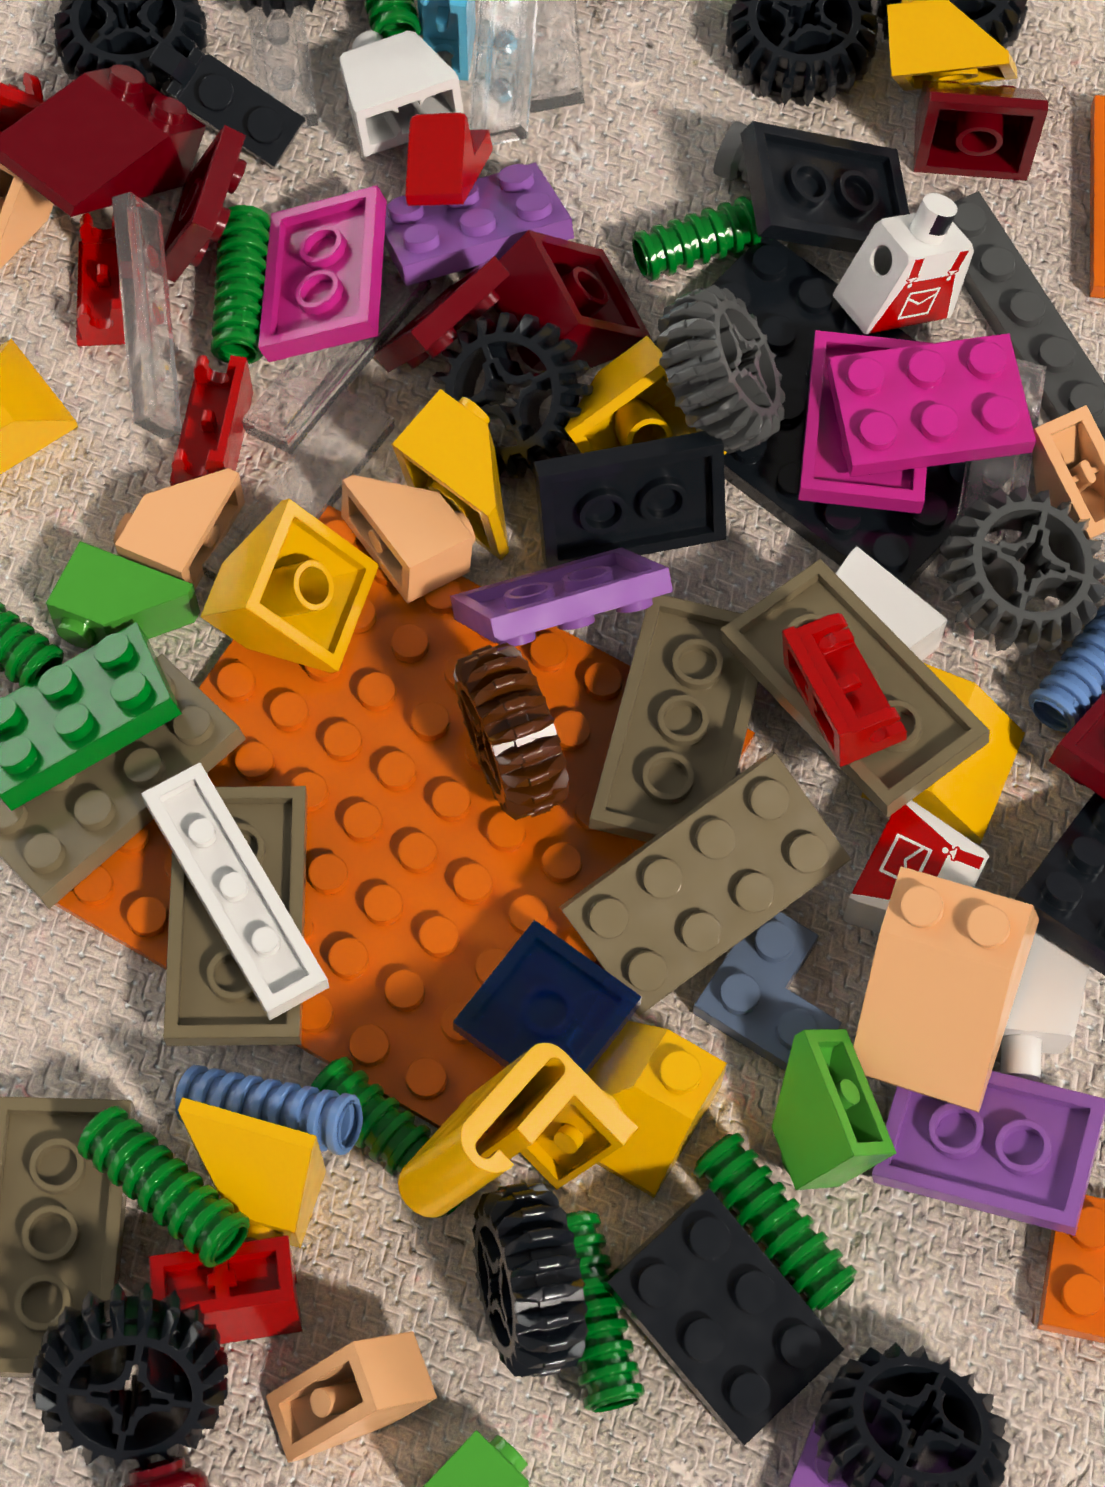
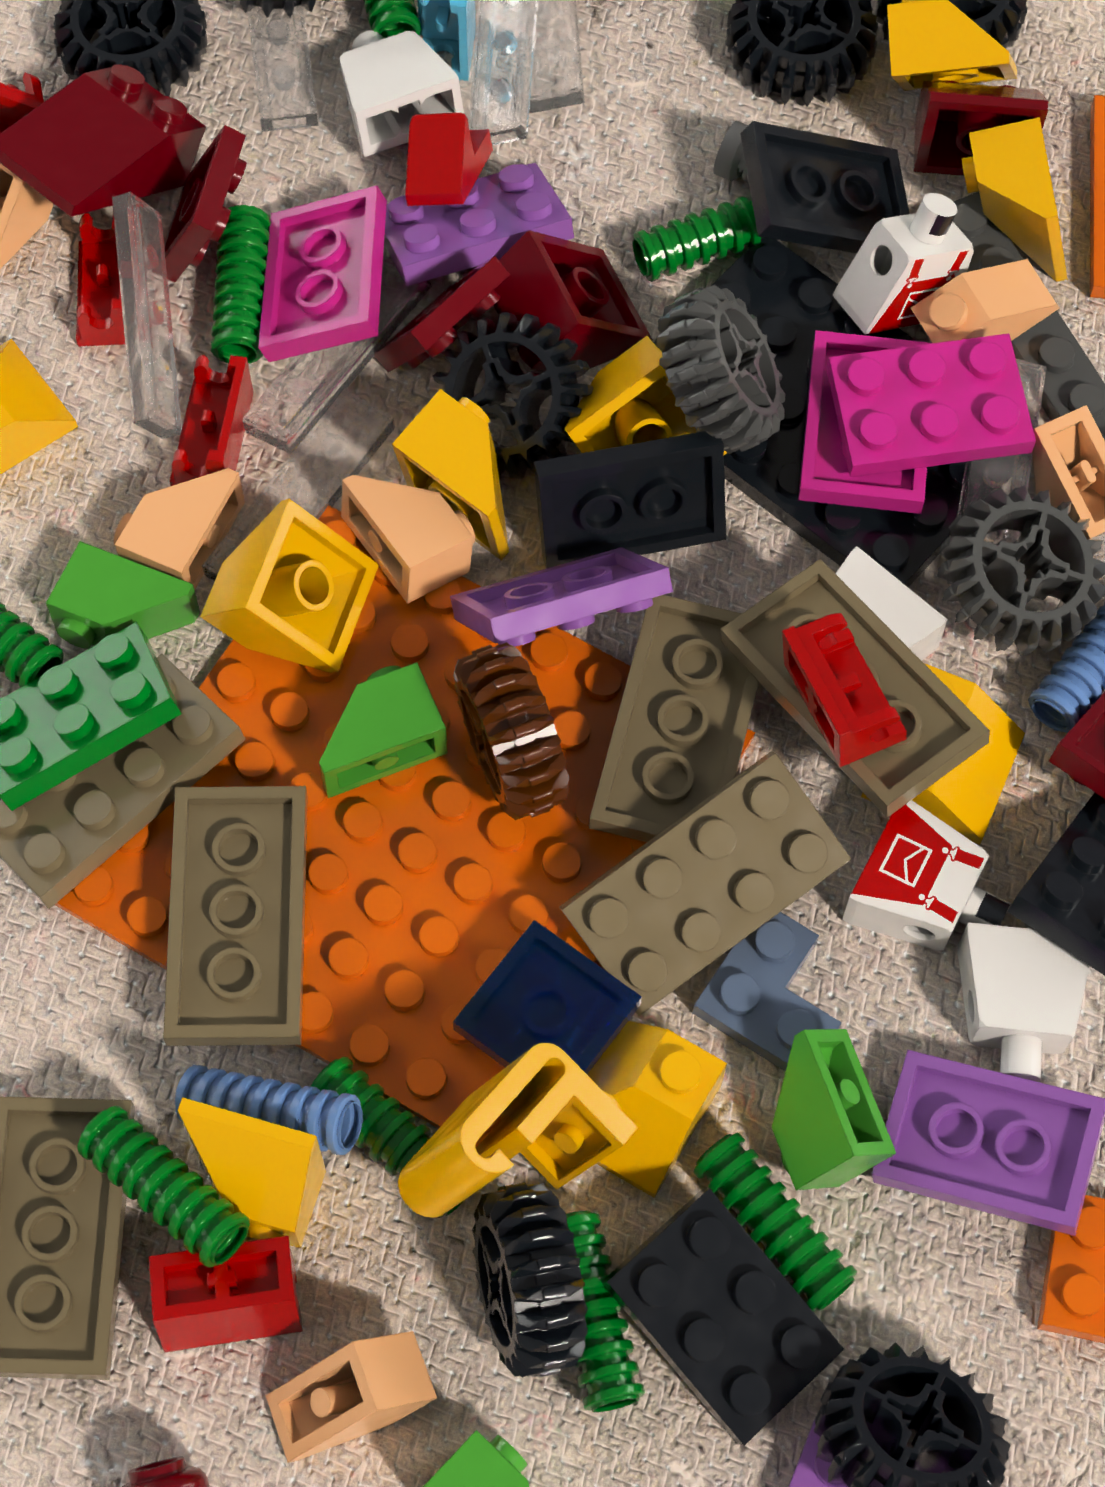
(92, 1355): black gear -> none
(226, 98): black hinge -> none
(235, 891): white plate -> none
(383, 730): none -> bright green slope
(942, 987): light nougat slope -> none
(986, 303): none -> light nougat slope
(1017, 190): none -> yellow slope

